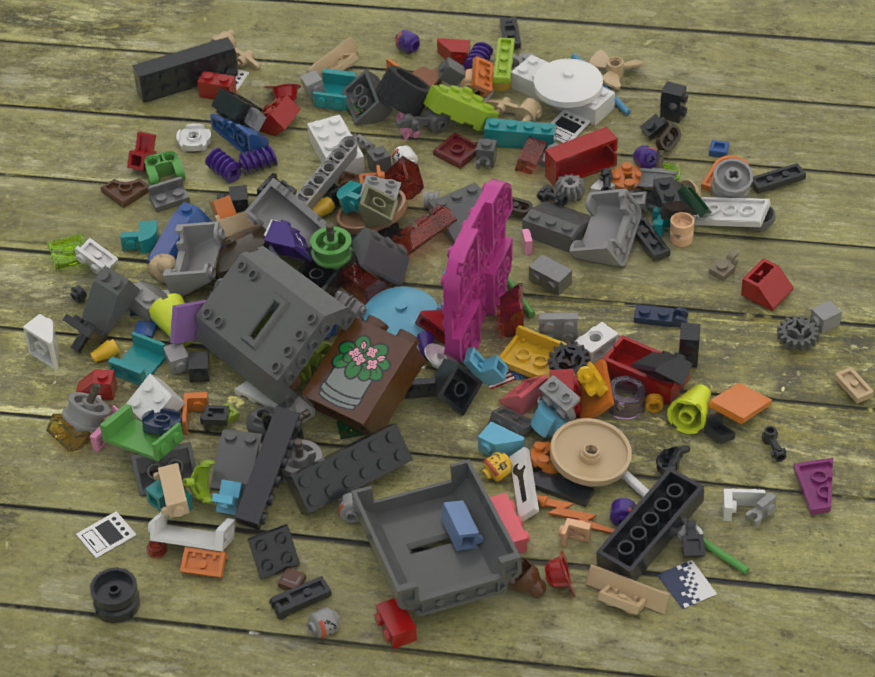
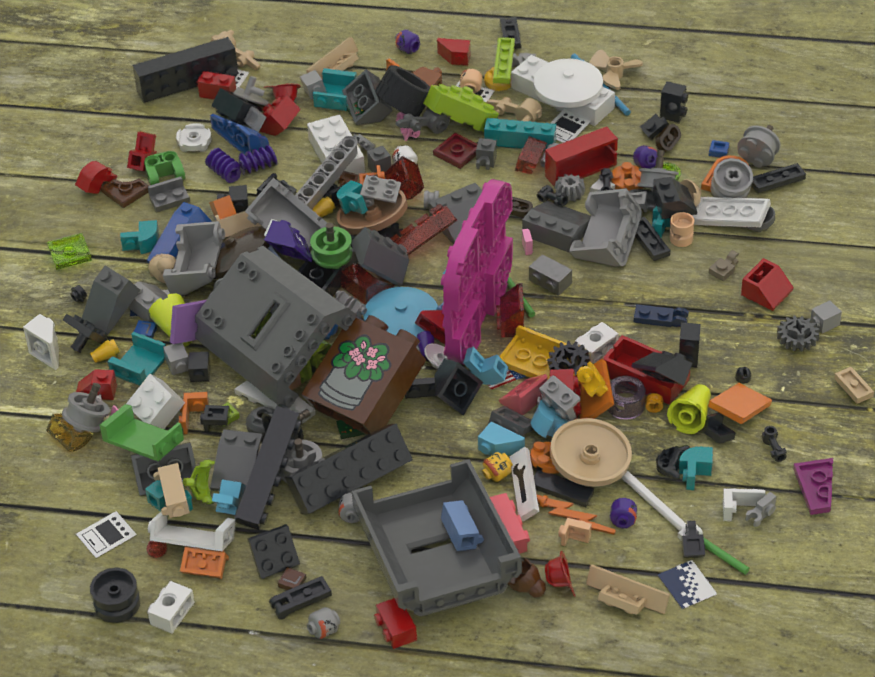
(92, 177): none -> red brick
(95, 256): white bracket -> none
(96, 440): bright pink tile -> none
(161, 421): dark blue plate -> none
(170, 607): none -> white brick
(251, 92): none -> light grey shield
(376, 207): olive slope -> none
(451, 72): dark grey brick -> none
(481, 50): dark purple piece -> none
(482, 76): orange bracket -> none
(559, 326): light grey plate -> none
(650, 525): black brick -> none
(695, 201): dark green tile -> none
(695, 462): none -> teal brick
(739, 375): none -> black hinge
(759, 145): none -> light grey wheel

